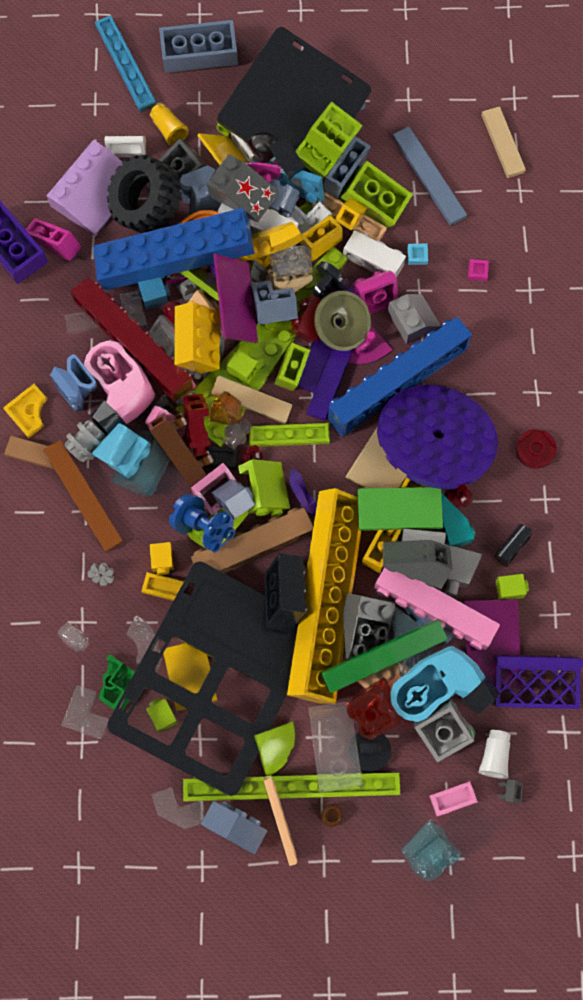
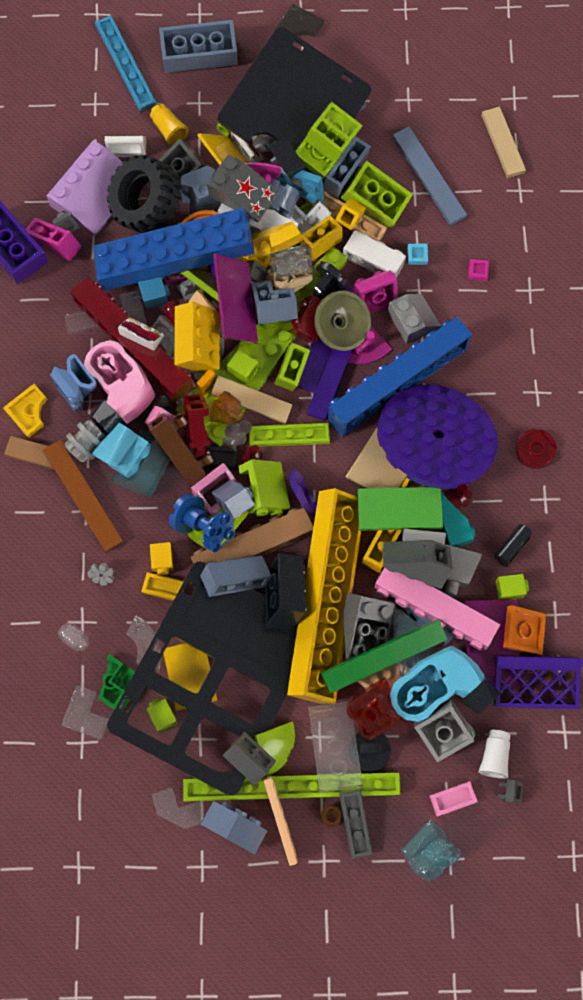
(66, 221): none -> dark grey tile
(140, 333): none -> slope
(206, 381): none -> light orange tile
(235, 575): none -> sand blue brick
(249, 758): none -> dark grey hinge
(301, 22): none -> clear smoke tile
(355, 823): none -> dark grey tile
(524, 630): none -> orange plate

